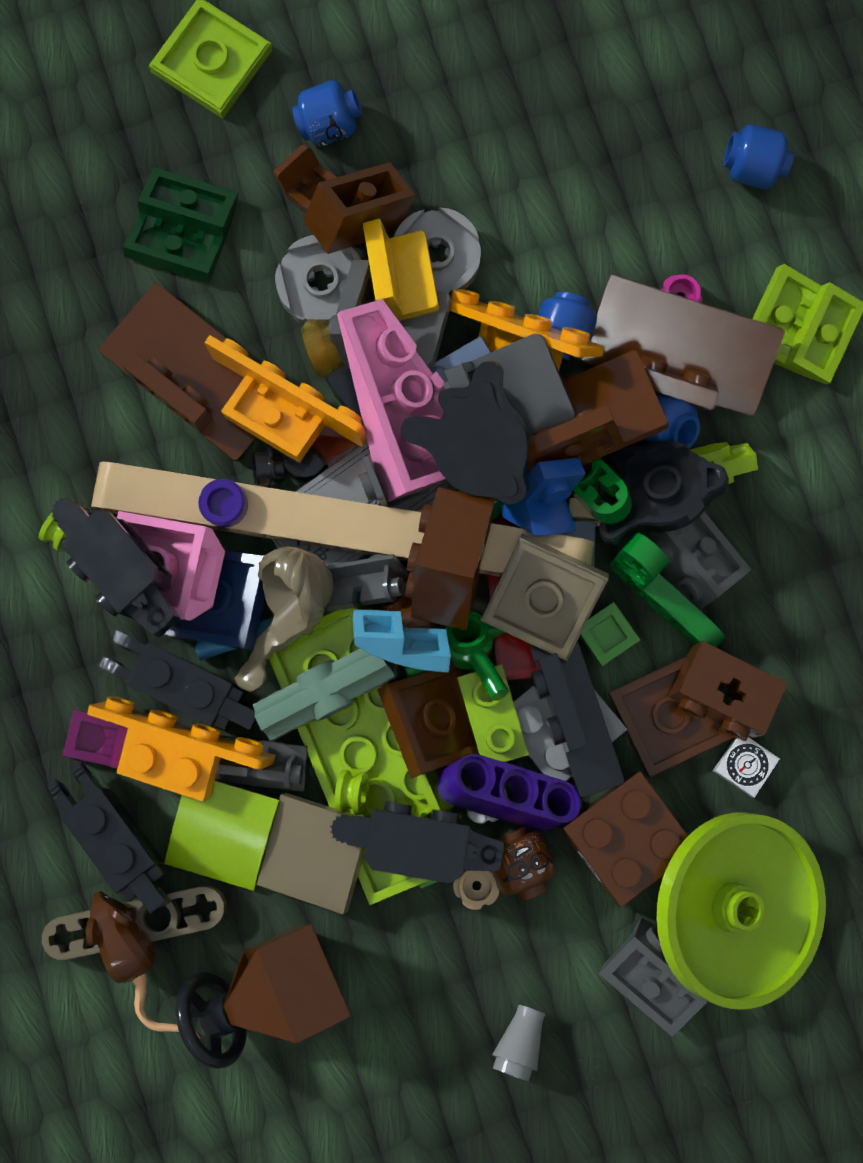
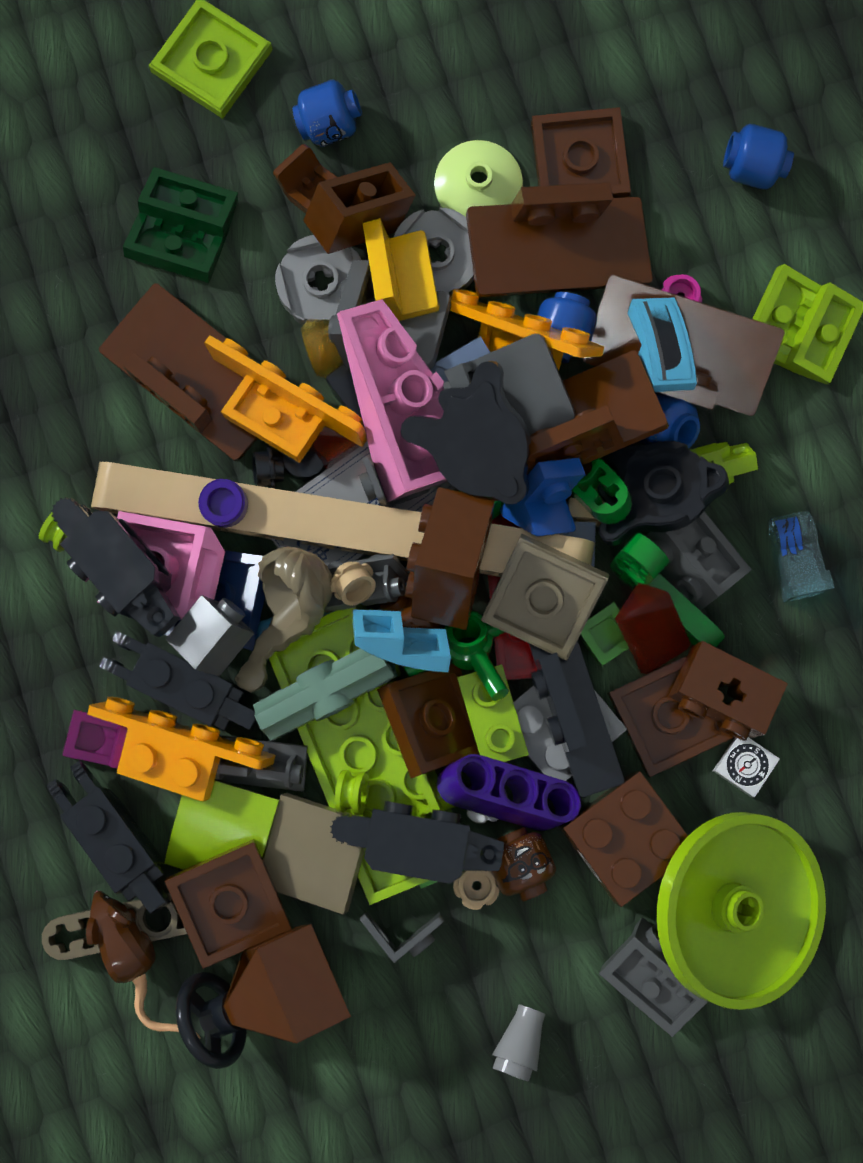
(211, 635): none -> dark grey brick
(228, 903): none -> reddish brown tile
(353, 583): none -> tan plate
(414, 944): none -> dark grey bracket
(454, 182): none -> yellowish green dish
(557, 241): none -> reddish brown bracket
(581, 149): none -> reddish brown tile
(652, 627): none -> clear red slope
(664, 343): none -> medium azure slope
(798, 557): none -> clear light blue leg

